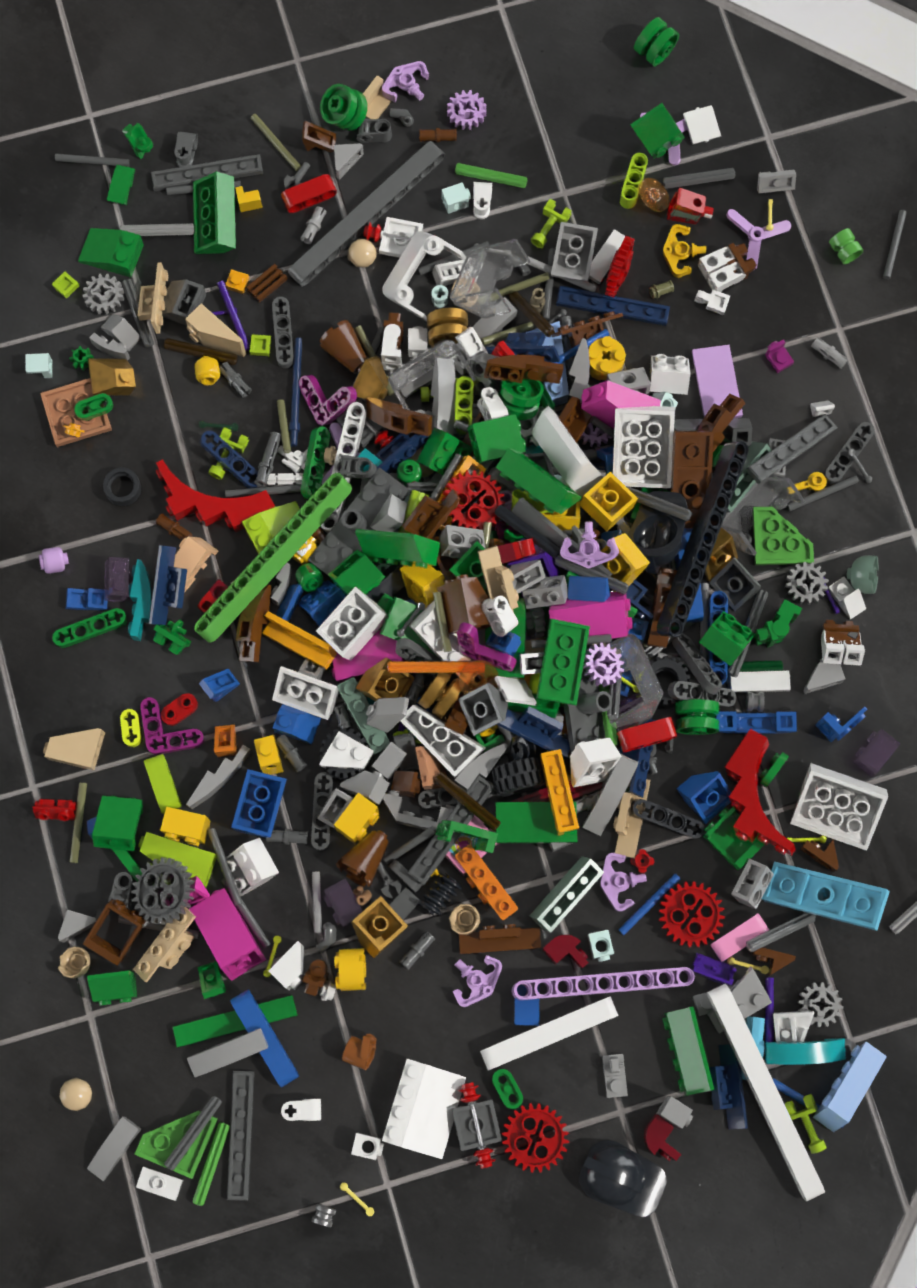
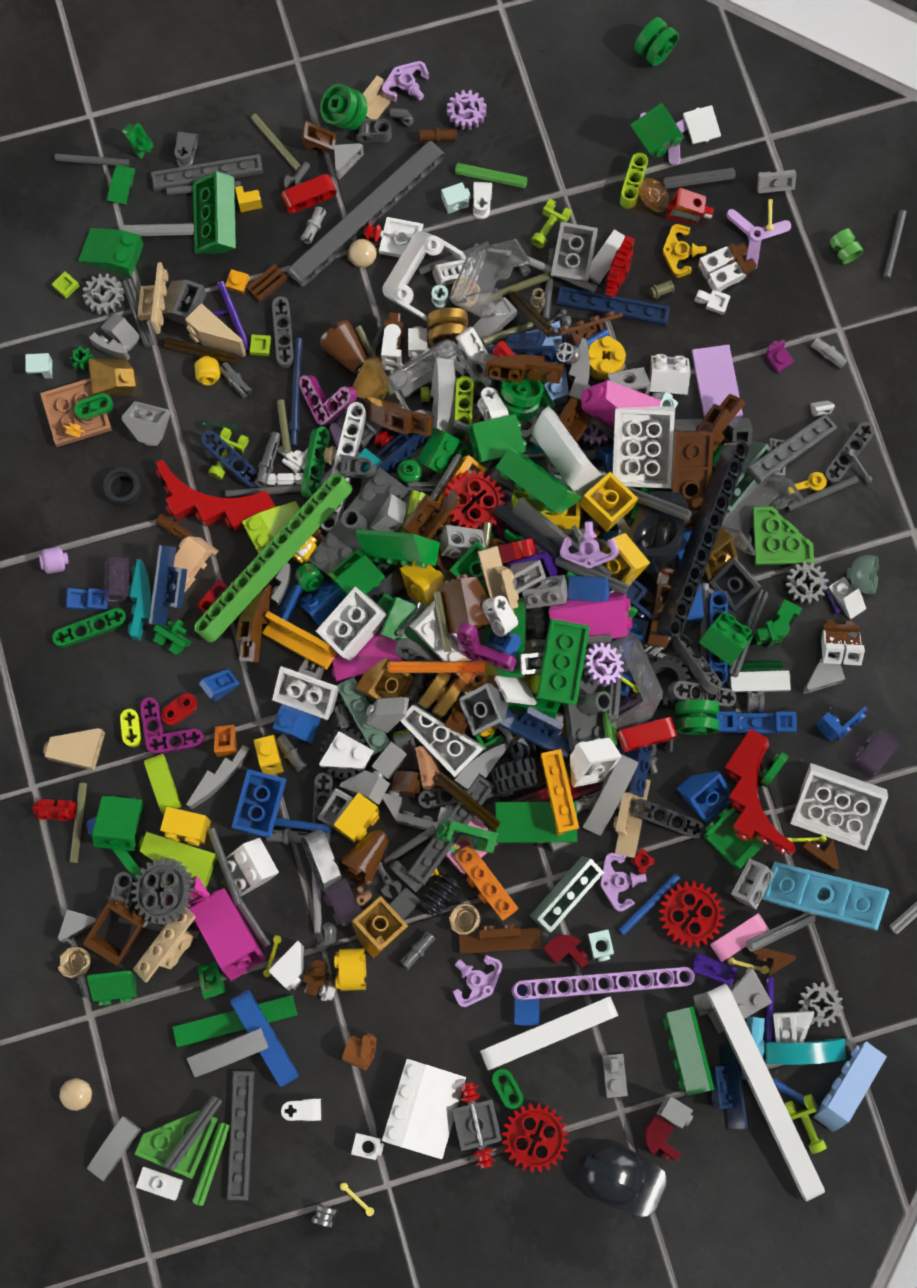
(146, 422): none -> light grey slope
(302, 825): none -> blue bar
(321, 859): none -> beam
(566, 349): none -> flat silver wheel

